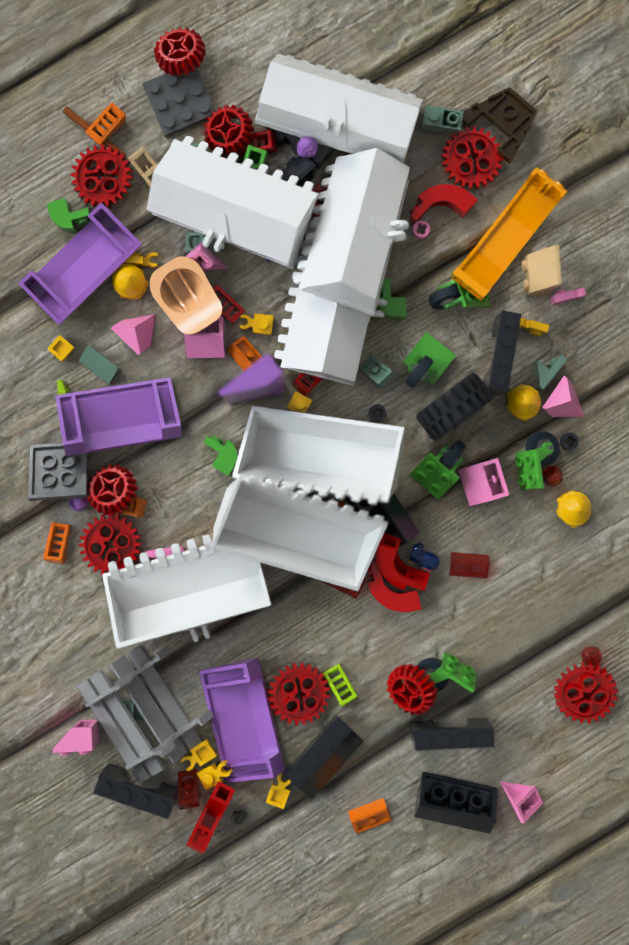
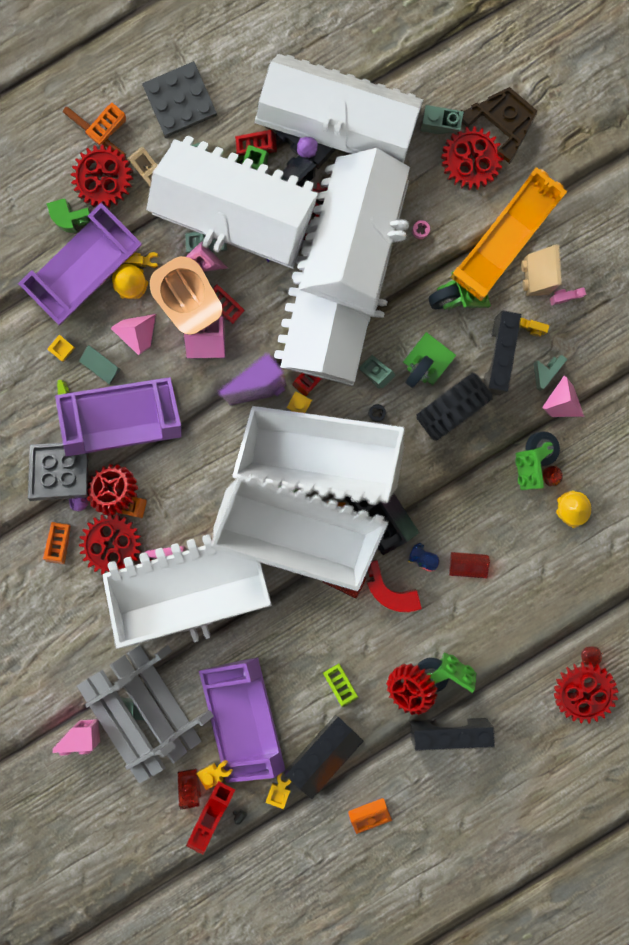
(115, 787): black arch -> none
(175, 54): red gear -> none
(201, 753): yellow plate -> none
(221, 123): red gear -> none
(227, 457): bright green brick -> none
(243, 353): orange slope -> none
(261, 324): yellow plate -> none
(282, 697): red gear -> none
(394, 569): red arch -> none
(395, 305): bright green brick -> none
(435, 474): bright green plate -> none
(443, 195): red arch -> none
(456, 802): black slope -> none
(483, 482): bright pink slope -> none
(523, 402): yellow hair -> none
(523, 799): bright pink slope -> none
(572, 446): black bush -> none

